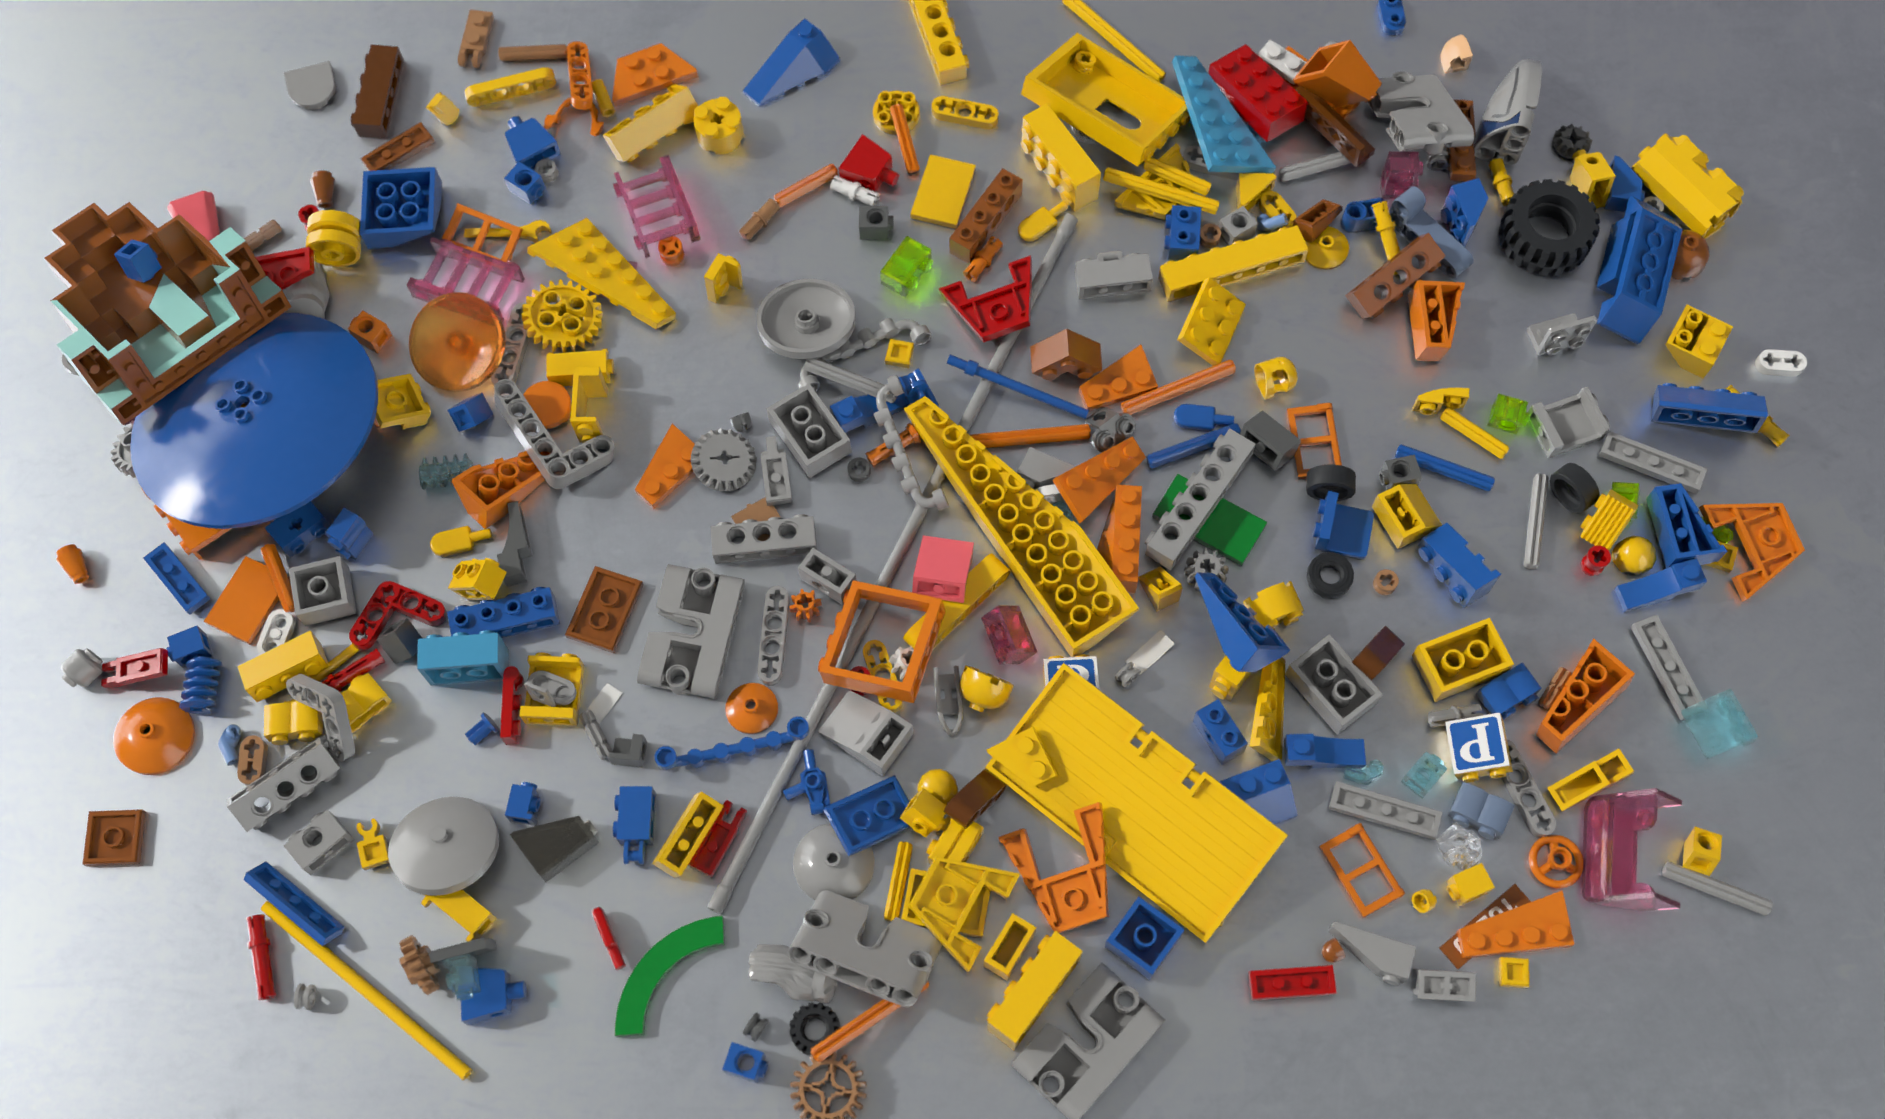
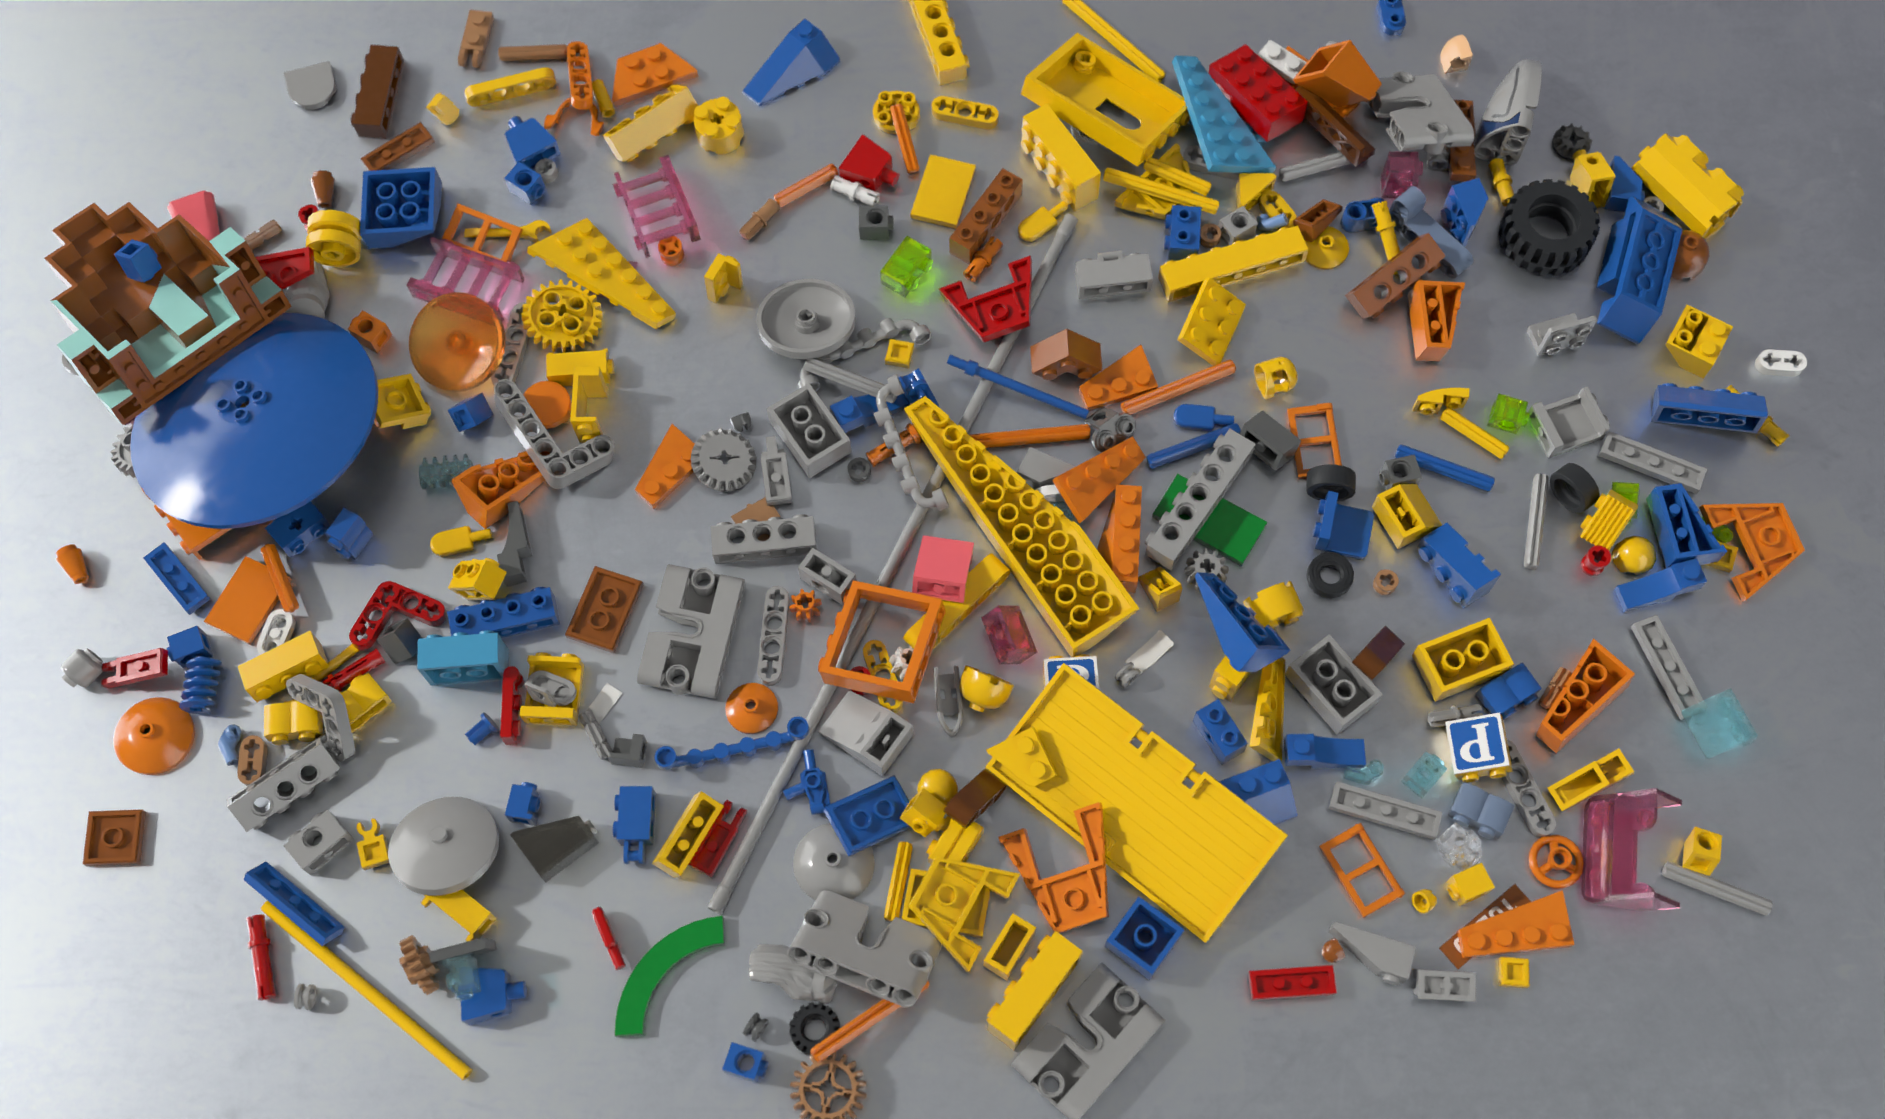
(322, 591): light grey brick -> none

